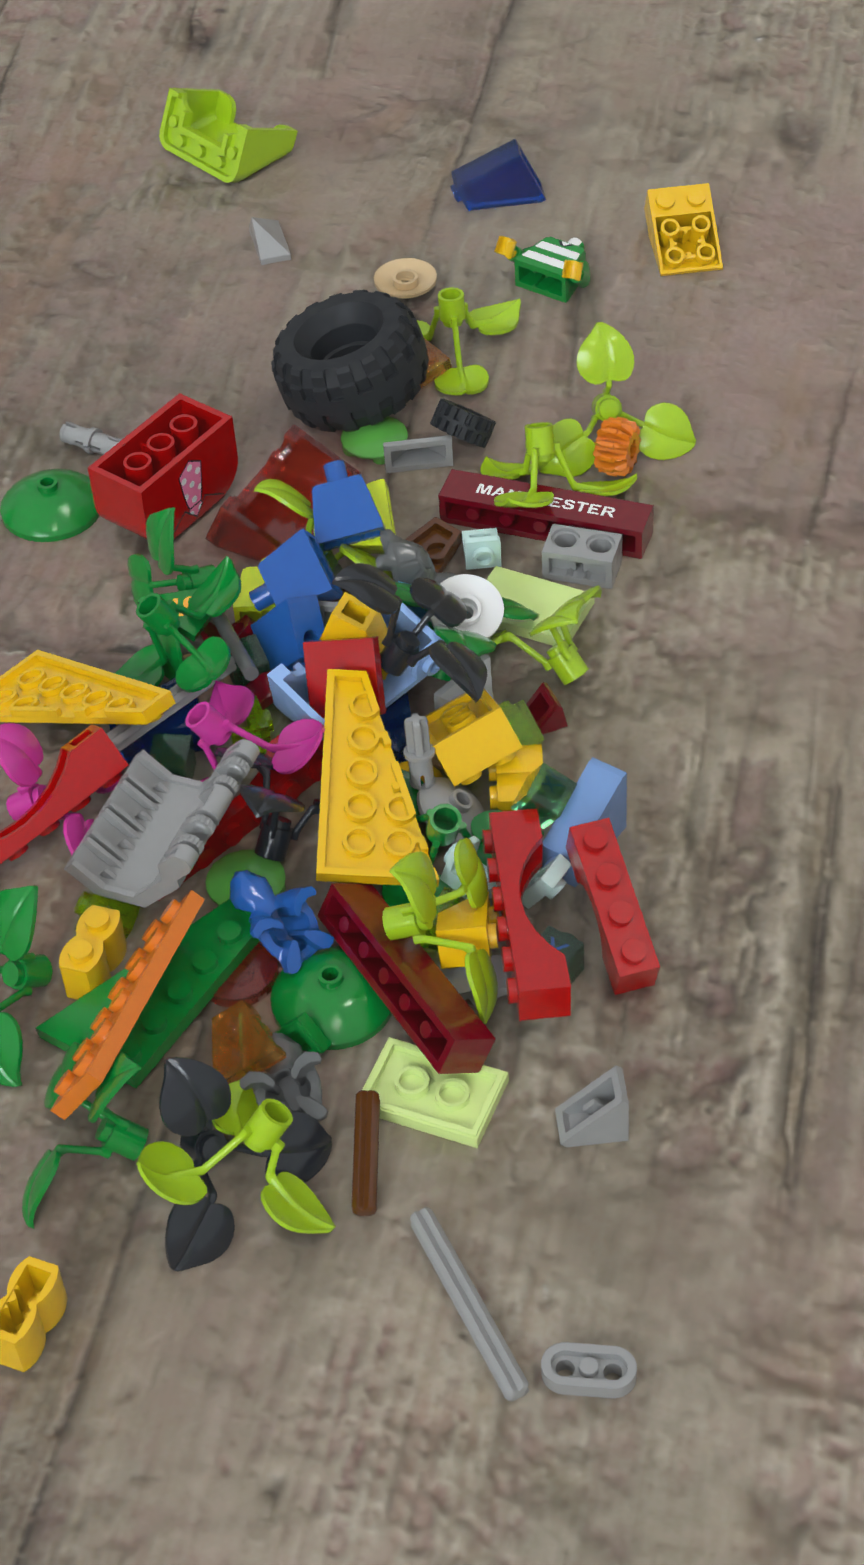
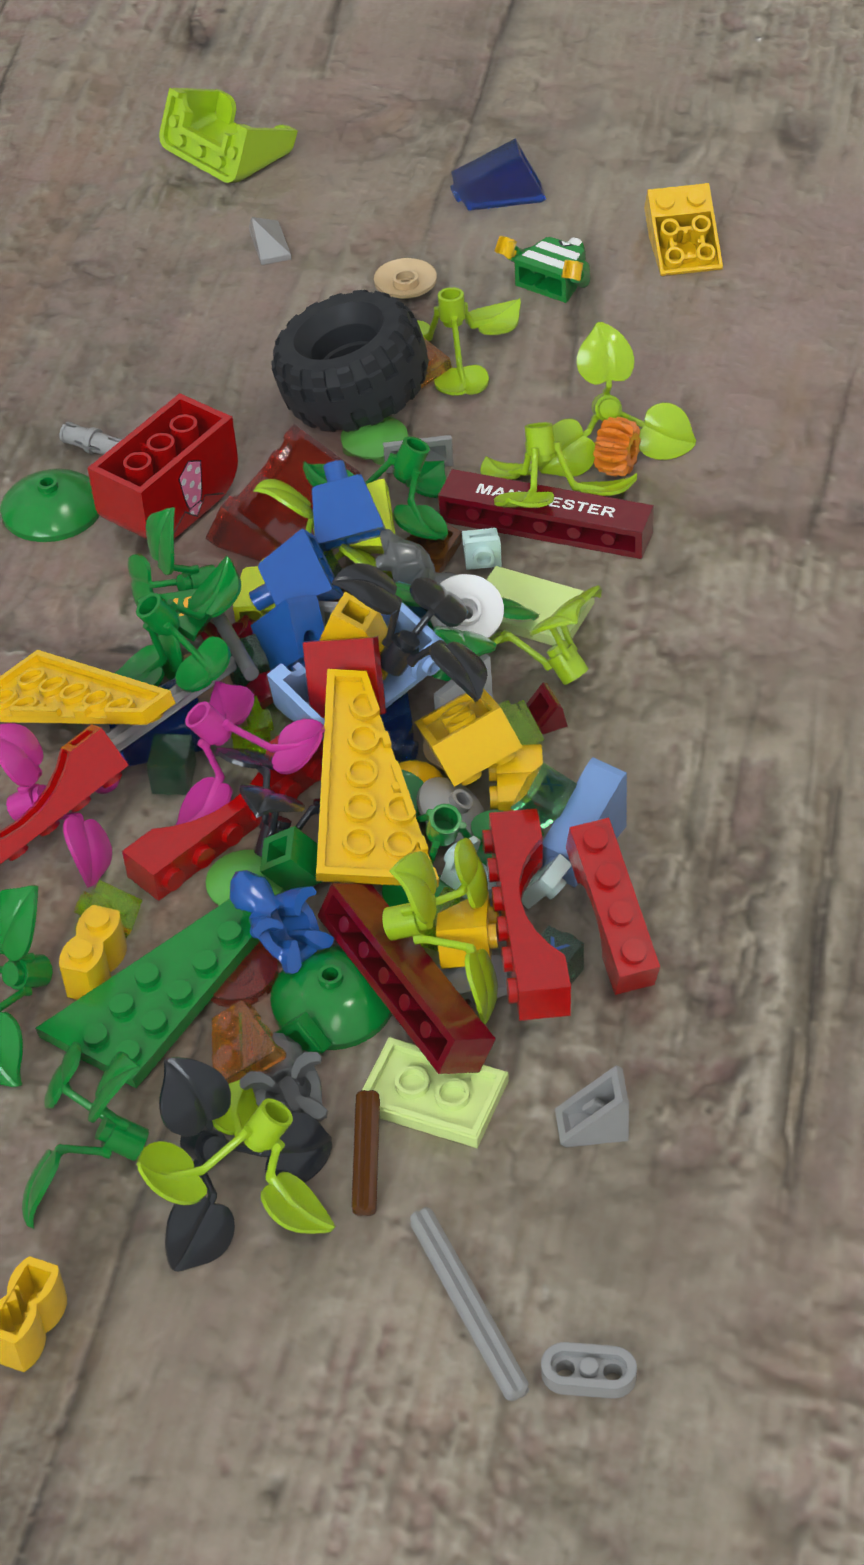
(128, 1000): orange plate -> none
(156, 827): light grey hinge -> none
(290, 859): none -> green brick
(419, 751): light grey axle -> none
(420, 475): none -> green plant
(462, 423): black tyre -> none
(582, 556): light grey brick -> none

